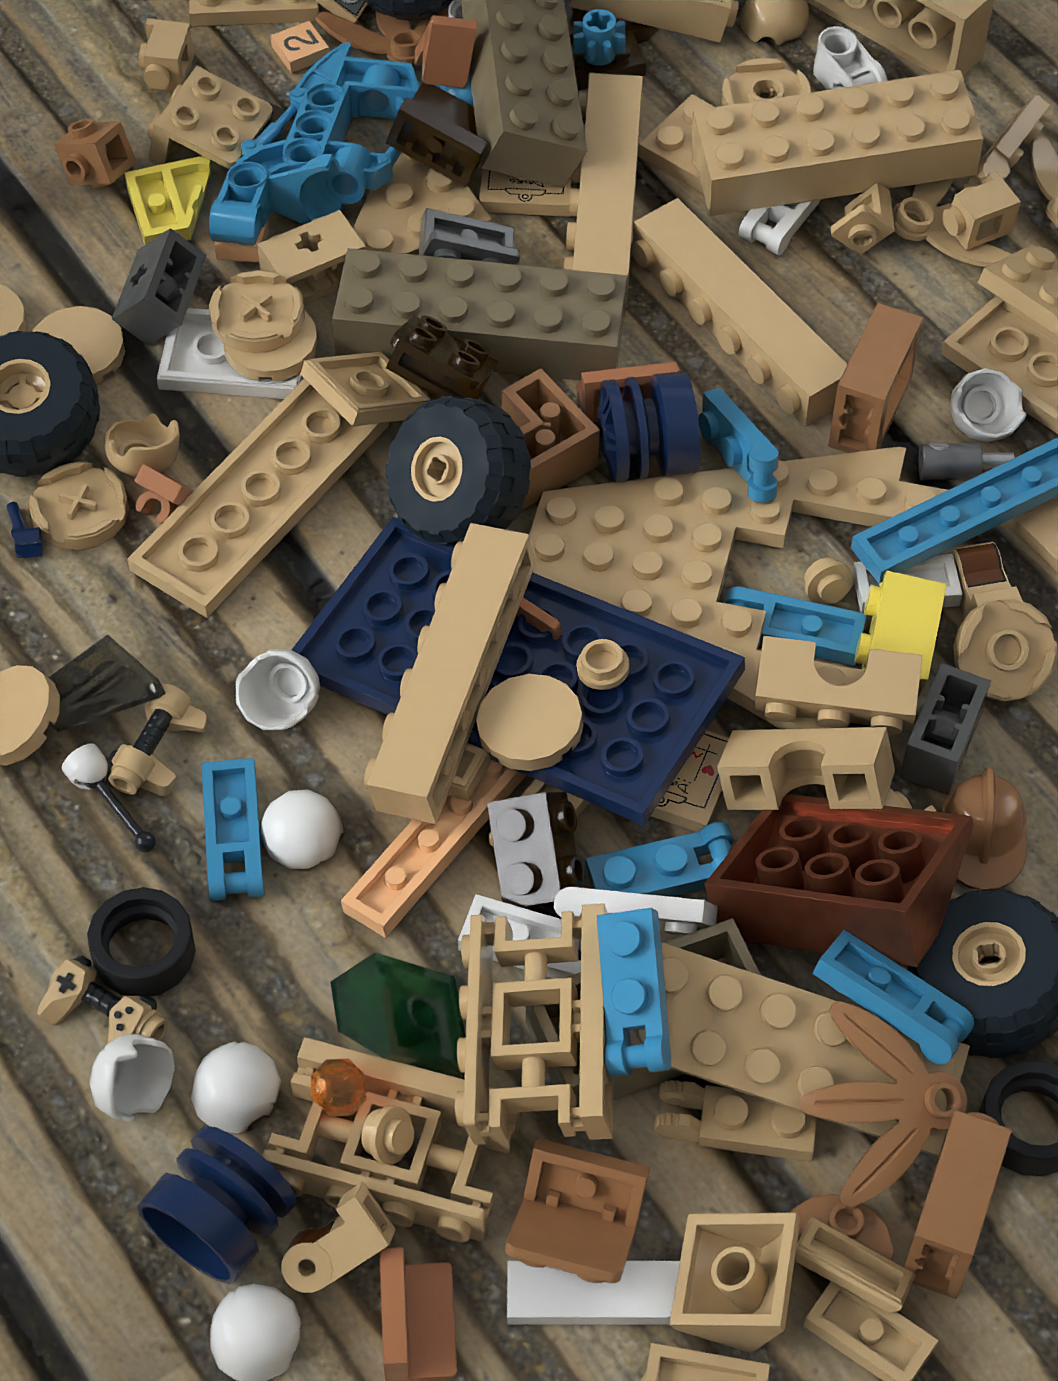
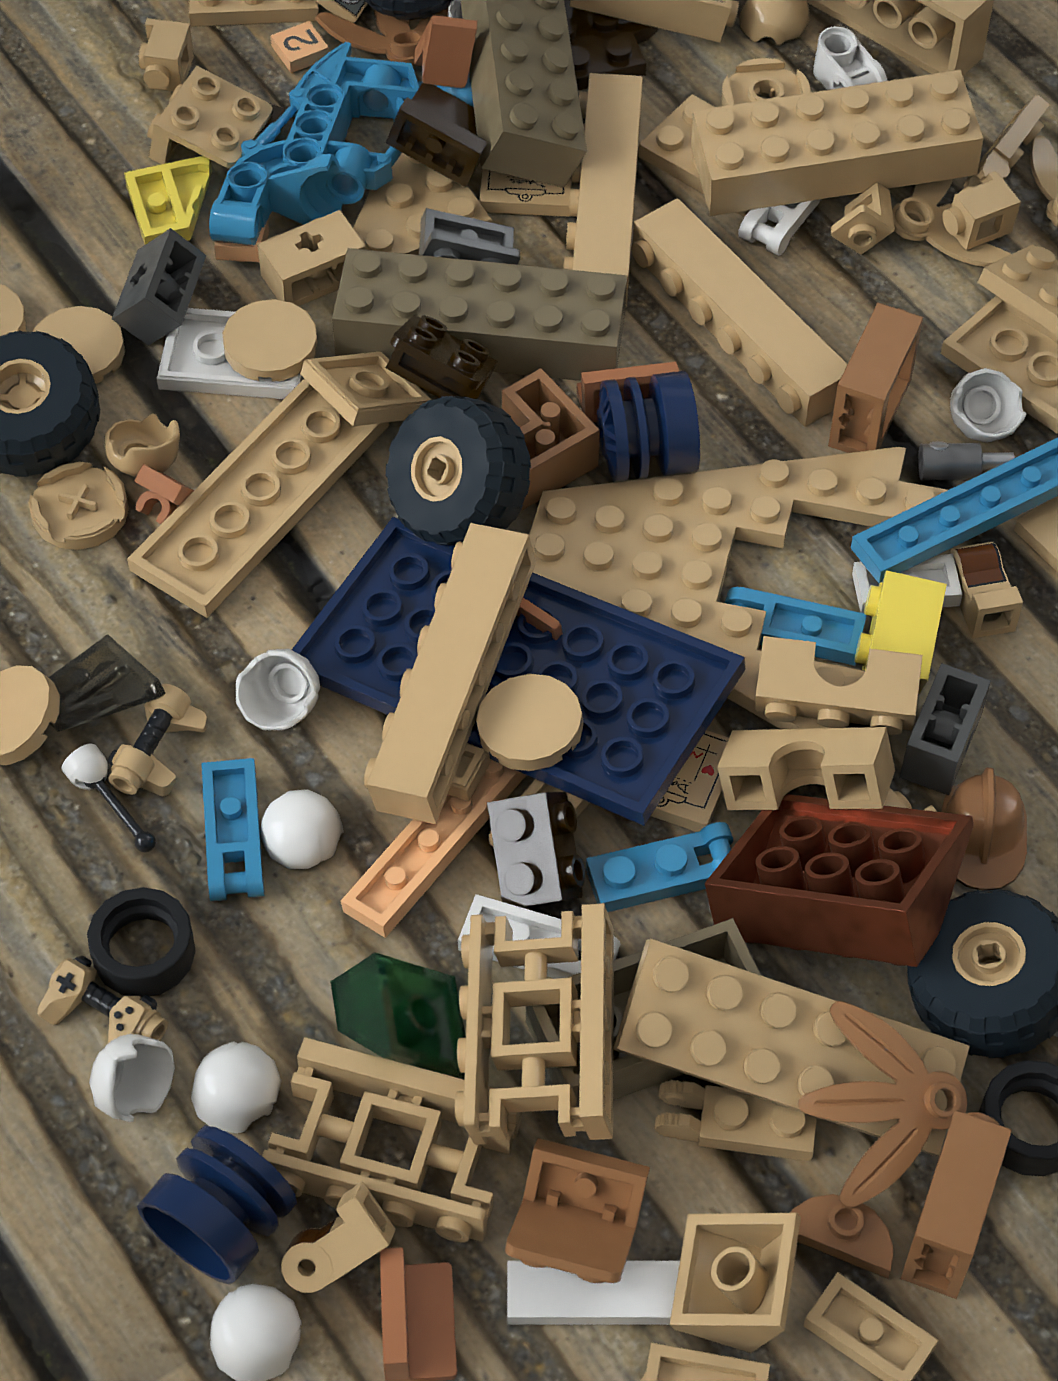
(27, 540): dark blue hand -> none
(95, 152): medium nougat brick -> none
(256, 312): tan tile -> none
(338, 1087): clear orange tile -> none
(388, 1134): tan plate -> none
(599, 37): dark azure gear -> none
(602, 664): tan plate -> none
(633, 991): dark azure plate -> none
(679, 914): white plate -> none
(740, 444): dark azure plate -> none
(828, 581): tan plate -> none
(853, 1266): tan tile -> none
(895, 996): dark azure plate -> none
(1007, 645): tan tile -> none

